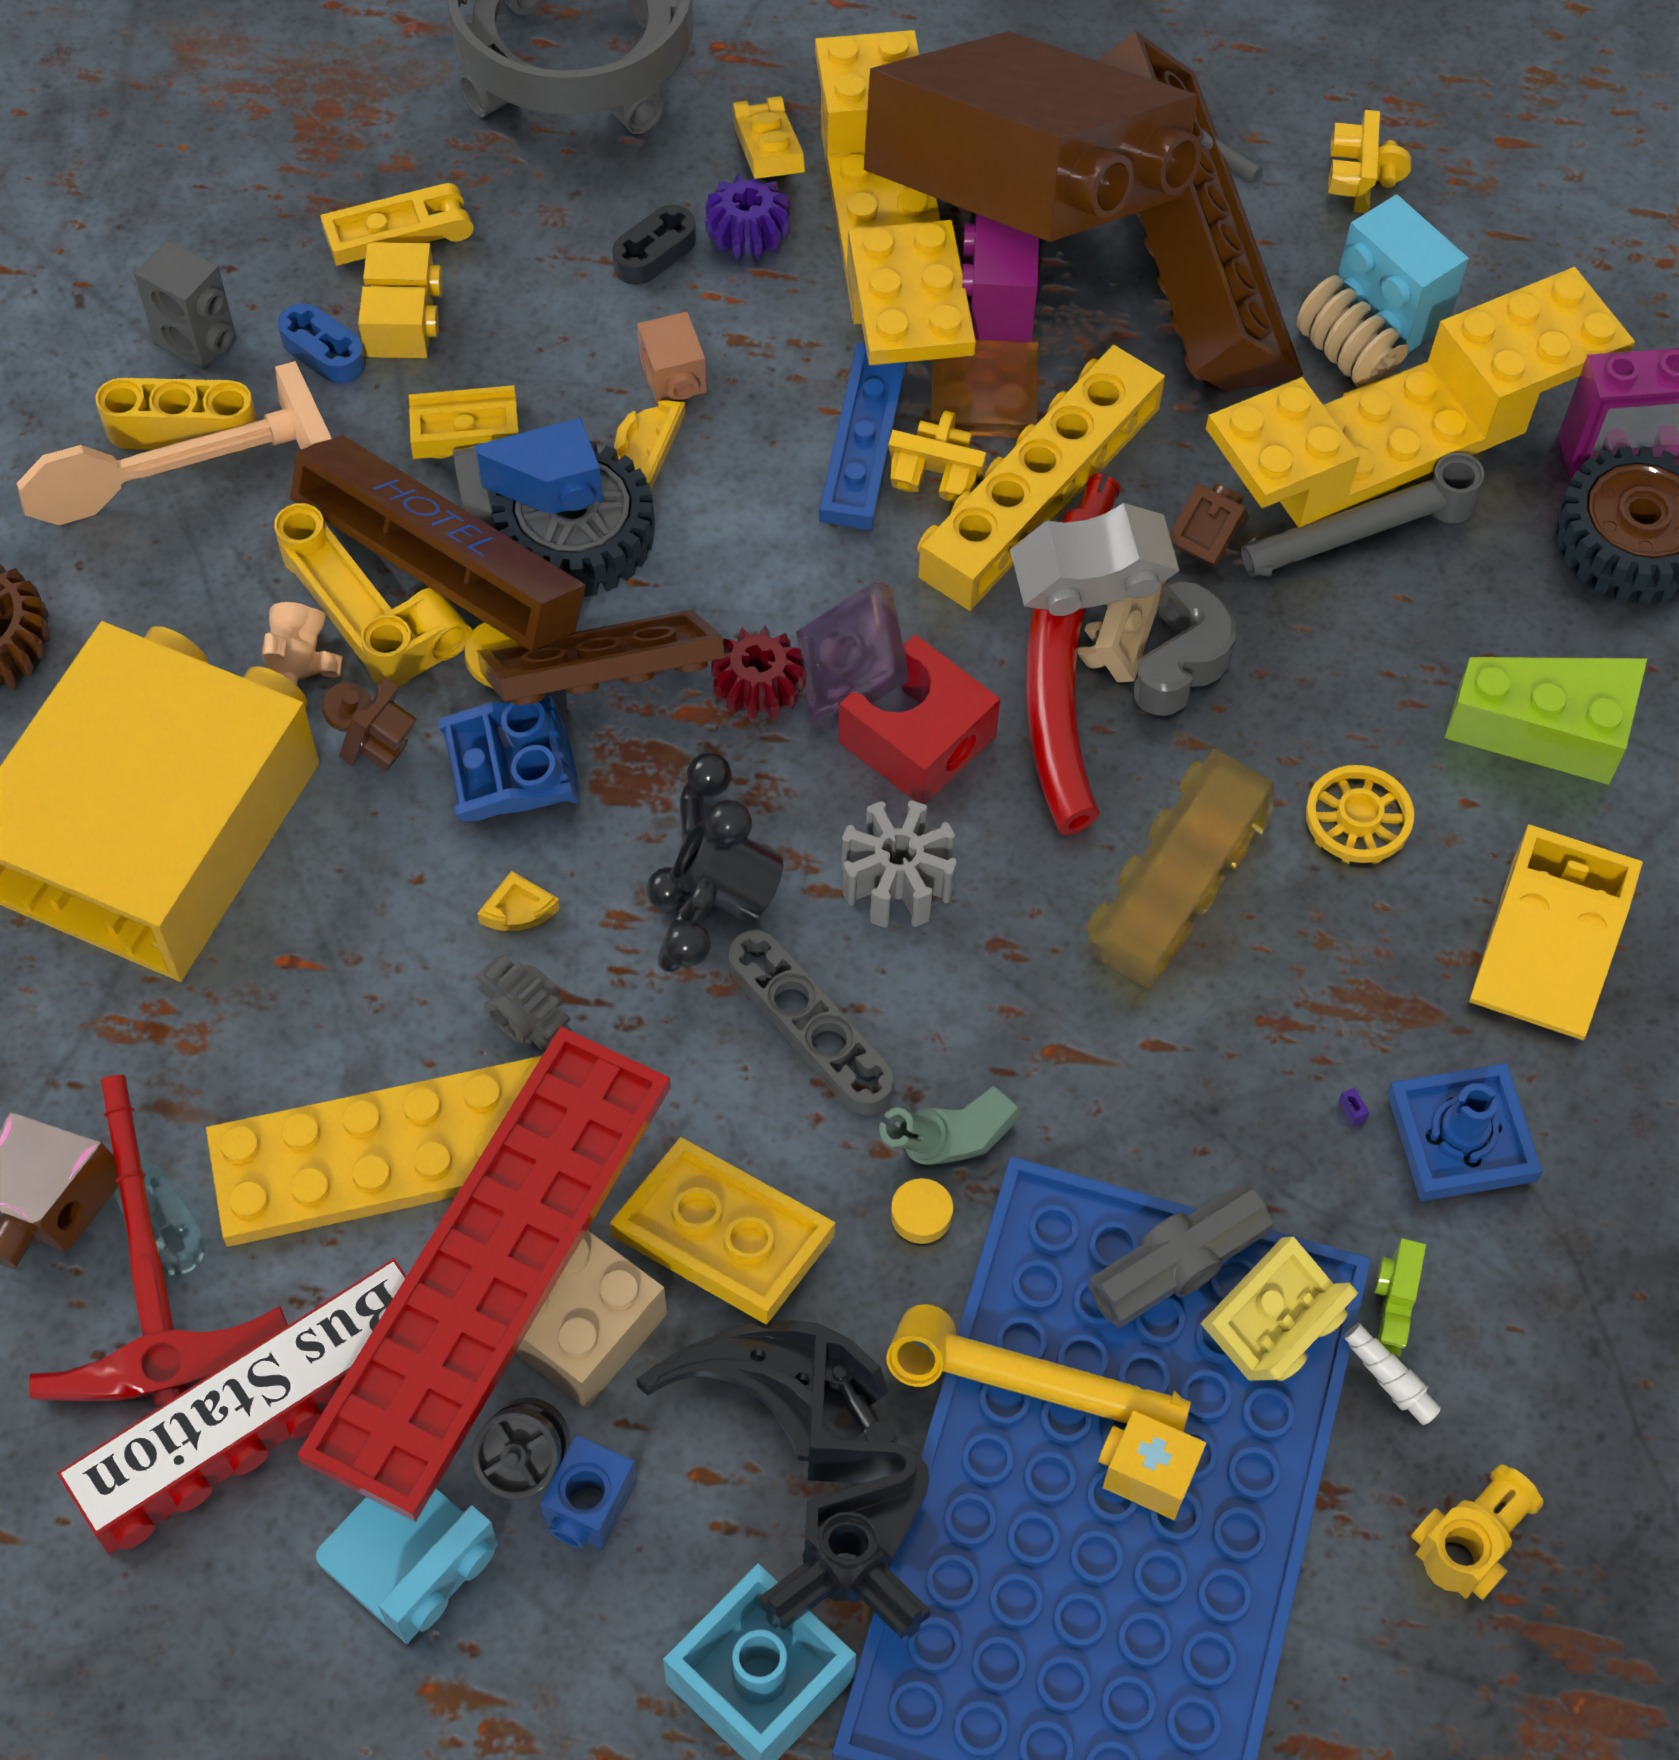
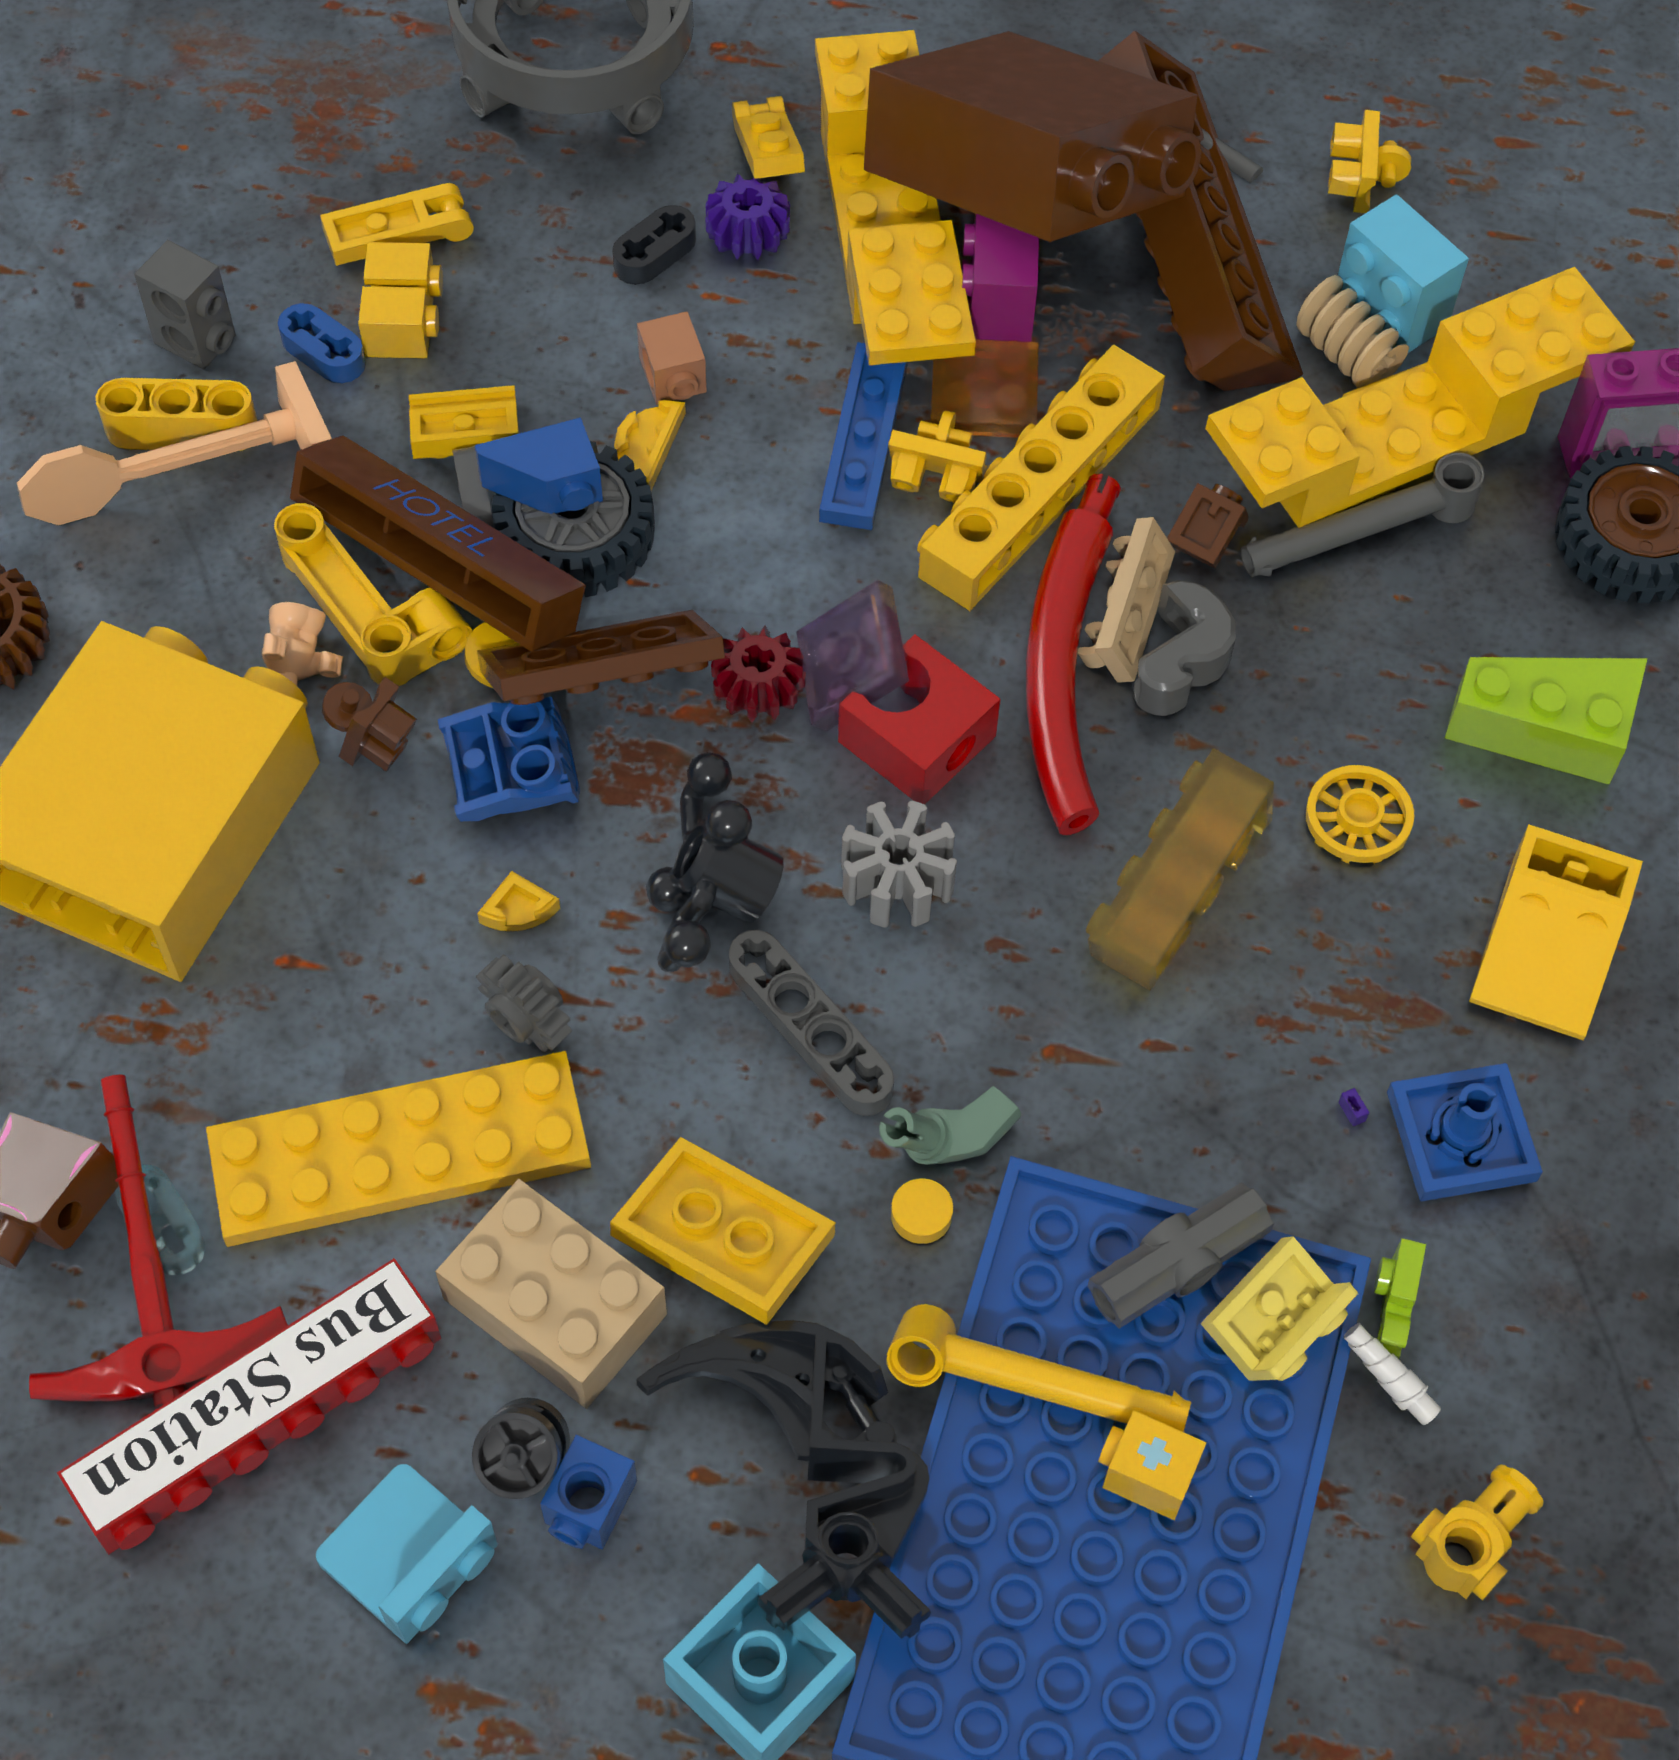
(484, 1274): red plate -> none
(1094, 560): light grey brick -> none

